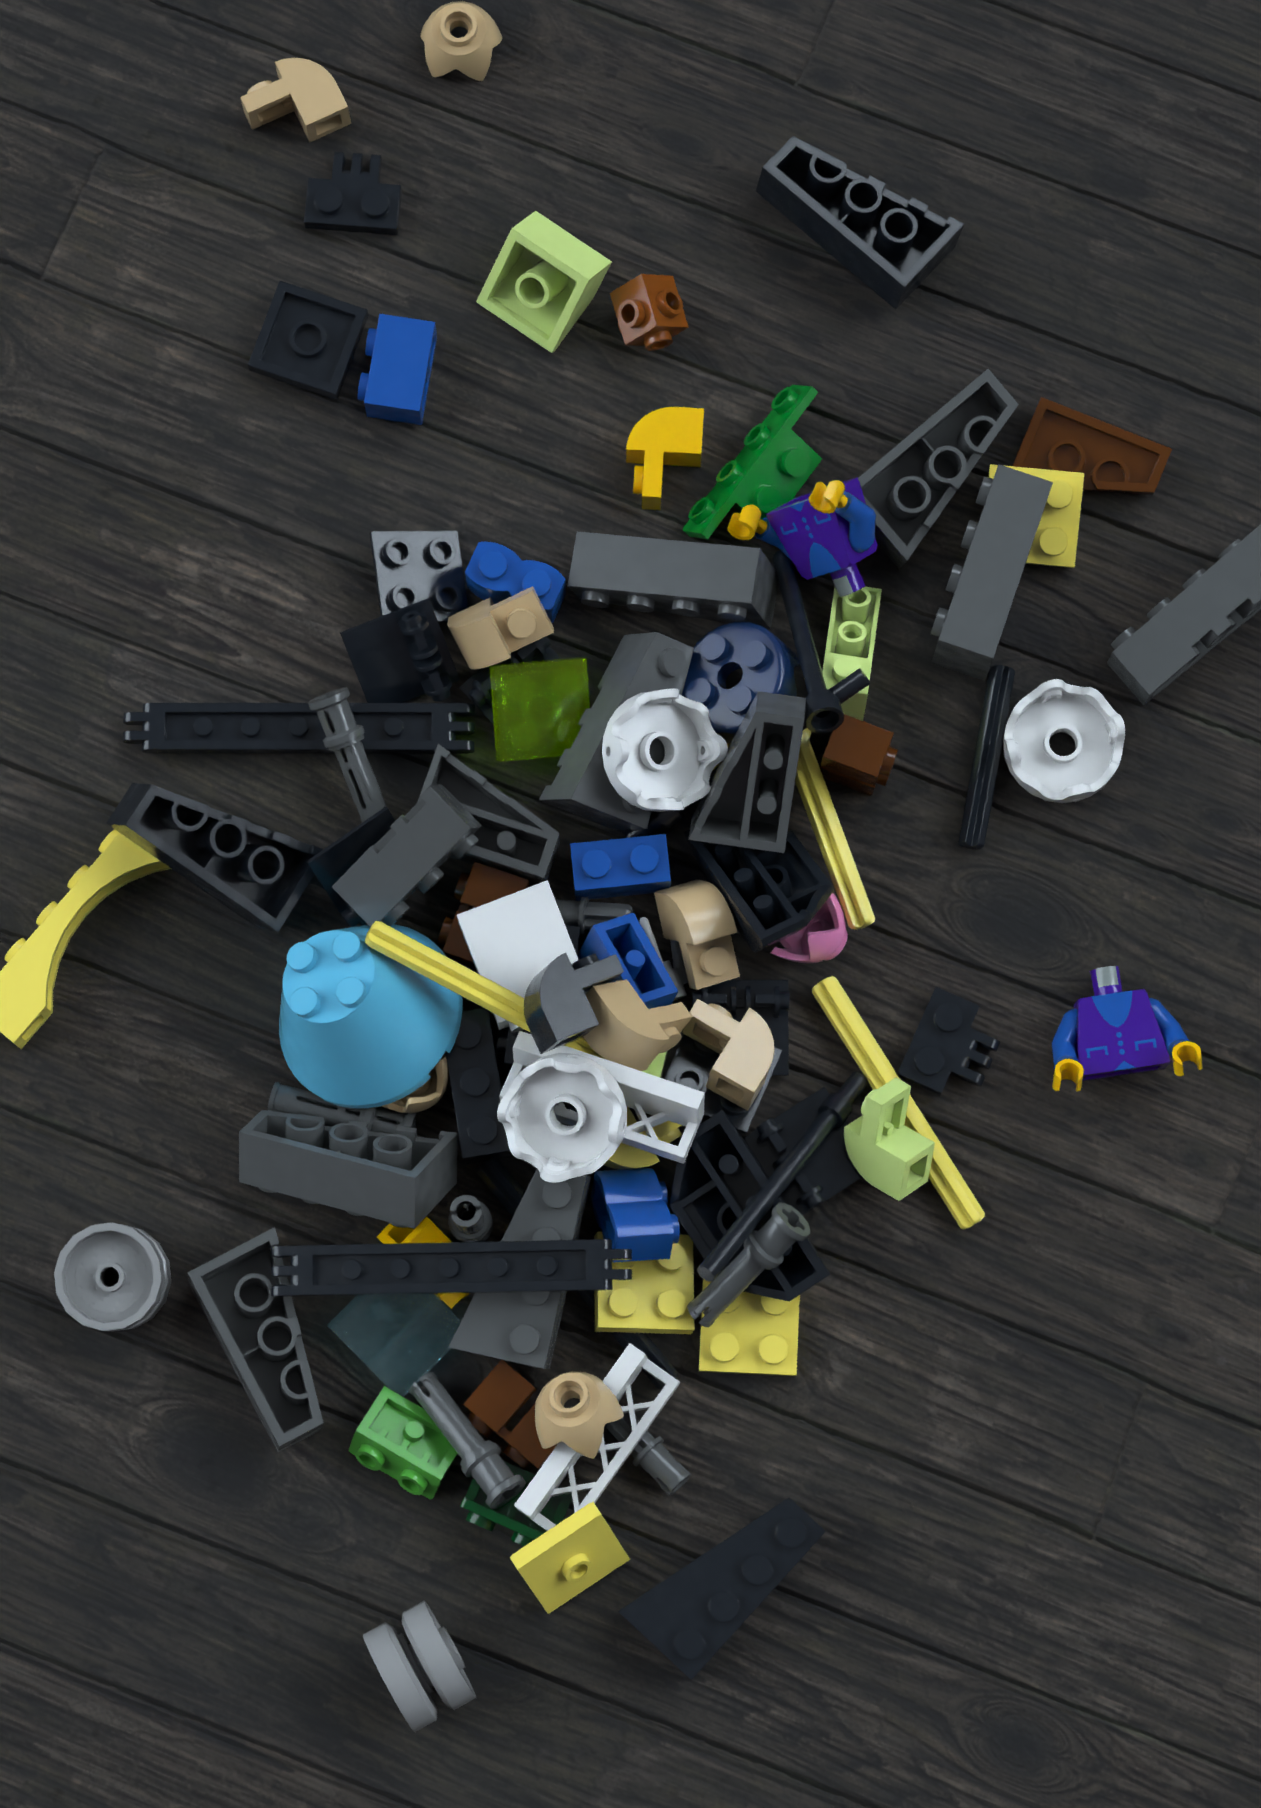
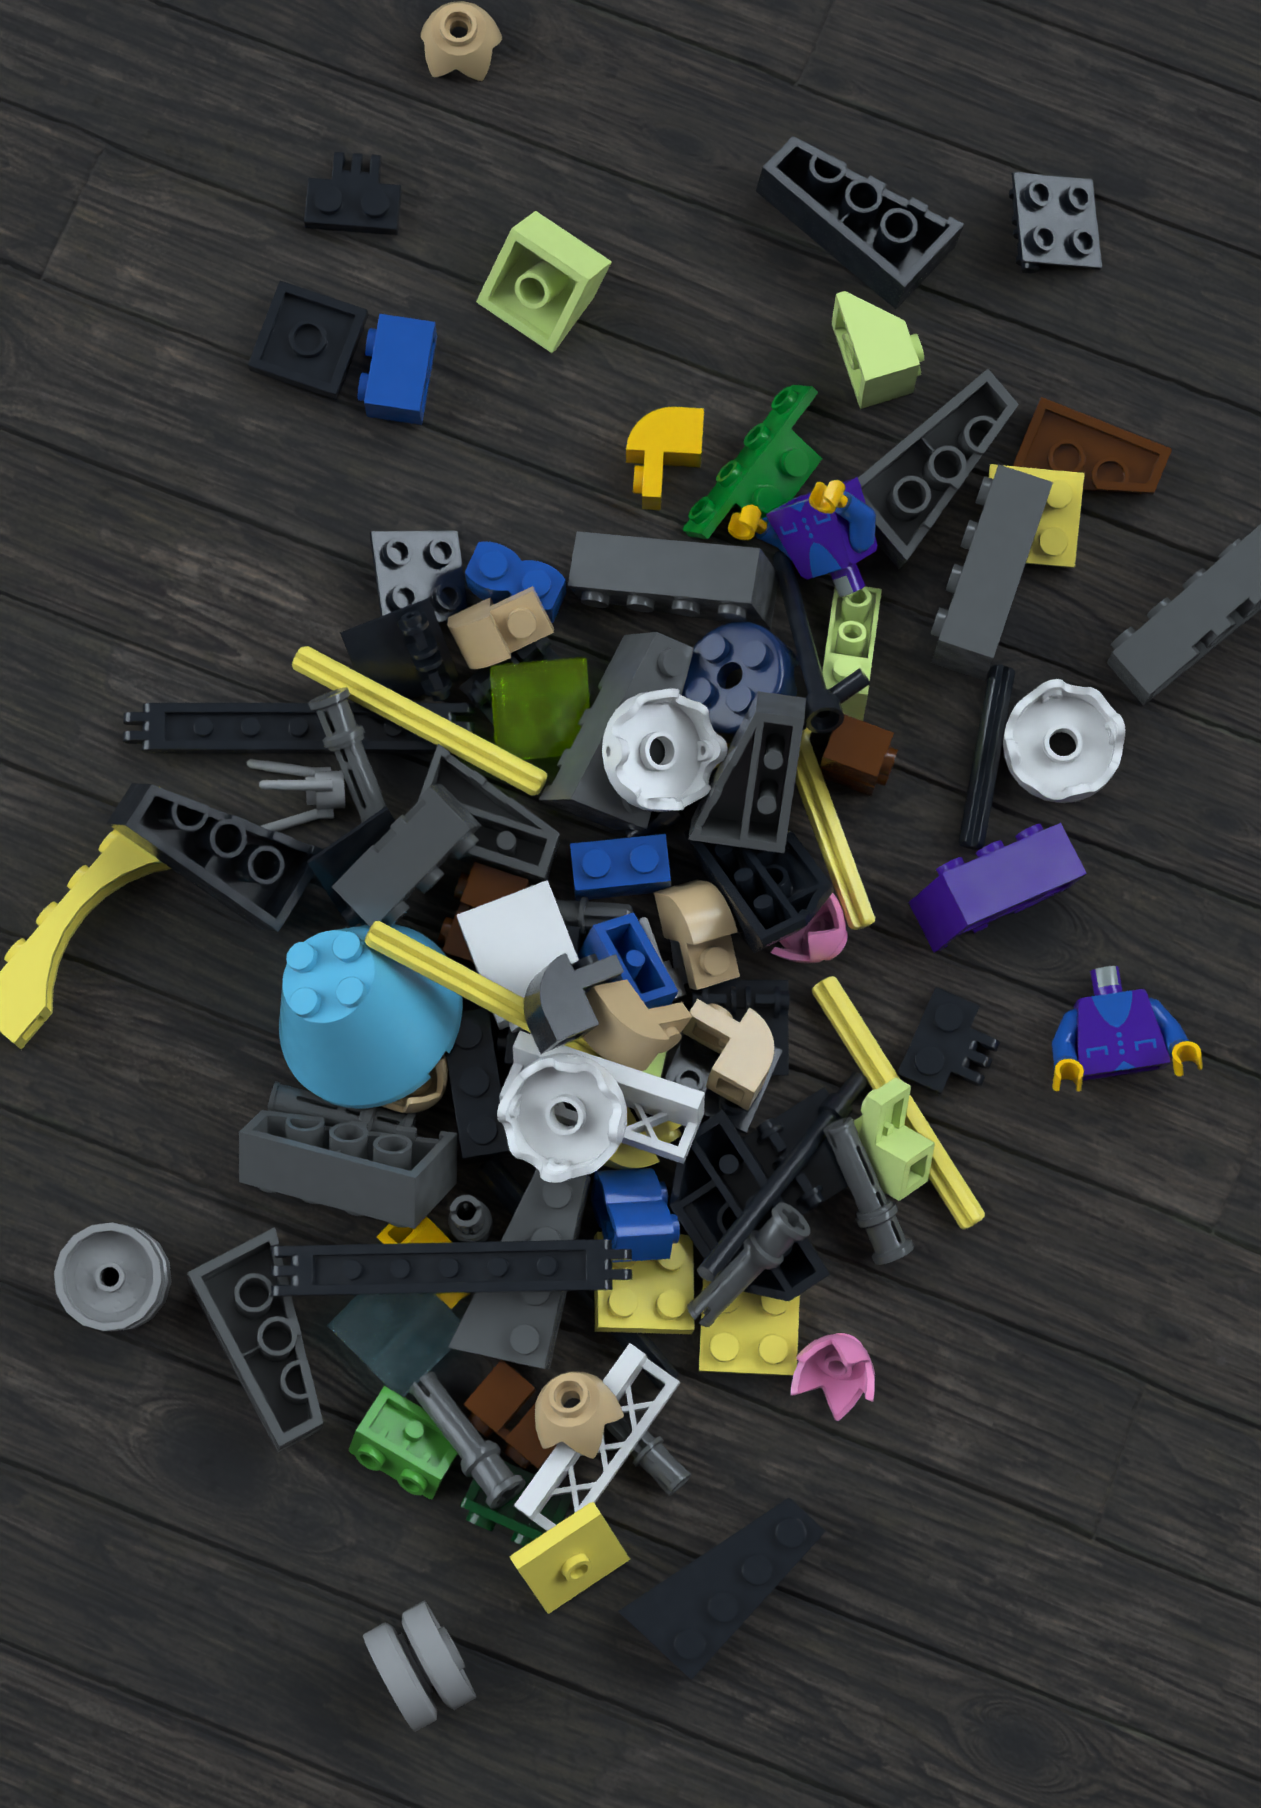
(303, 89): tan brick -> none
(321, 785): none -> light grey plant
(420, 721): none -> light yellow axle
(649, 311): dark orange brick -> none
(837, 1366): none -> bright pink piece
(874, 1210): none -> dark grey pin
(876, 350): none -> yellowish green slope
(996, 883): none -> dark purple wedge
(1054, 222): none -> hinge

